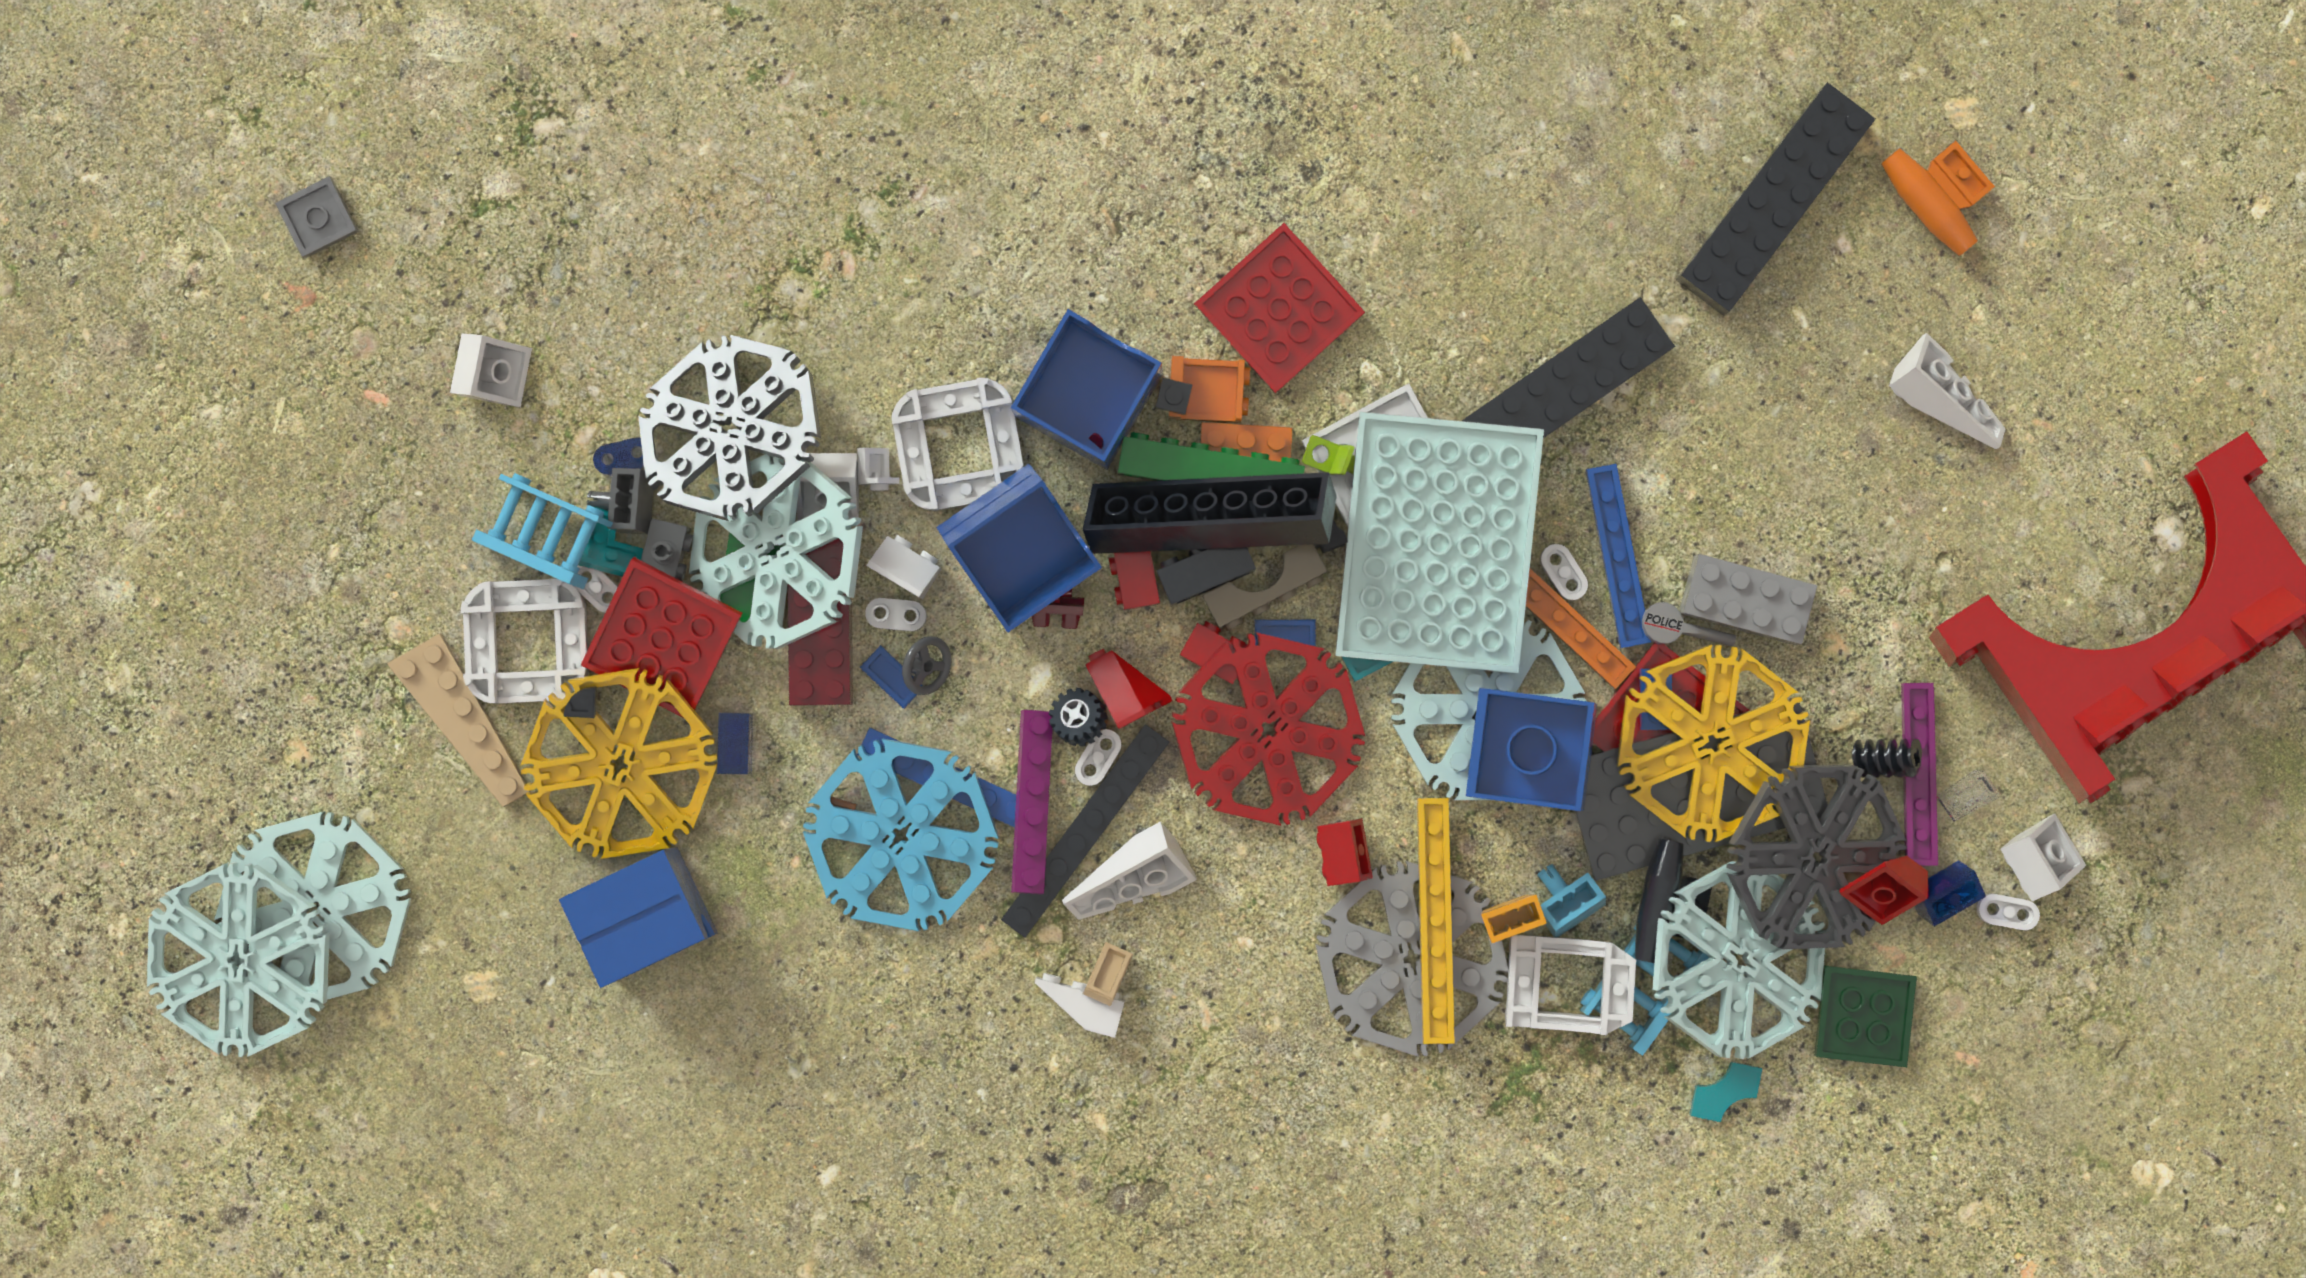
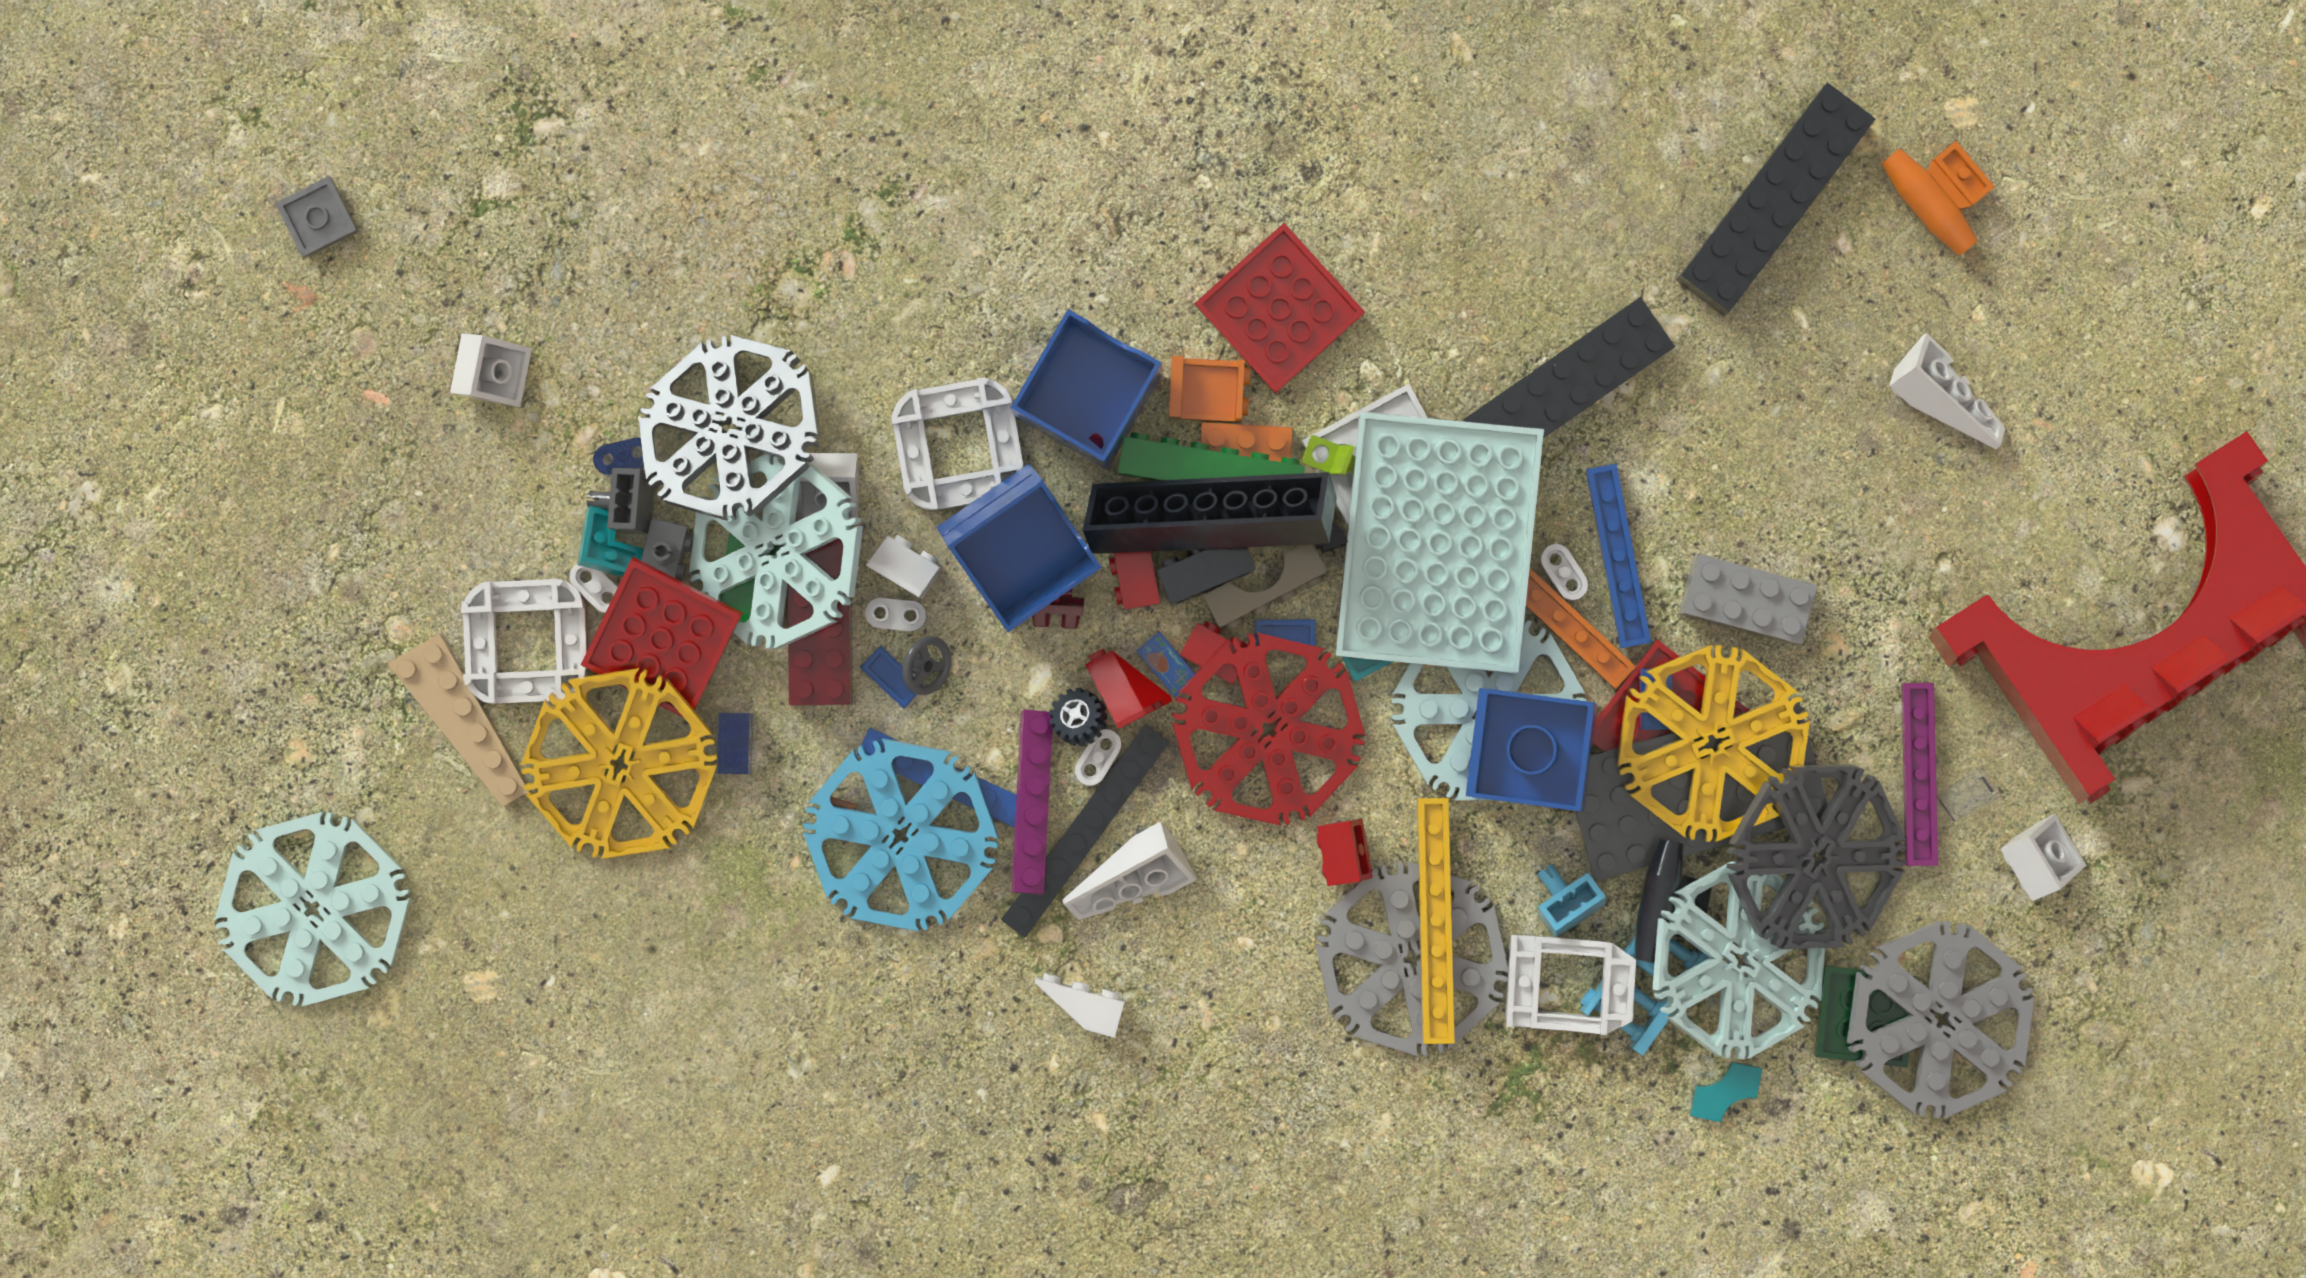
(218, 969): light aqua plate -> none
(520, 548): medium azure fence -> none
(582, 704): black tile -> none
(638, 916): blue piece -> none
(874, 468): white bracket -> none
(1108, 974): tan tile -> none
(1165, 663): none -> blue tile
(1174, 396): black plate -> none
(1513, 917): light orange torso -> none
(1665, 624): light grey piece -> none
(1888, 760): black piece -> none
(1889, 889): red slope -> none
(1915, 1031): none -> light grey plate
(1950, 893): clear blue brick -> none
(2007, 912): white plate -> none

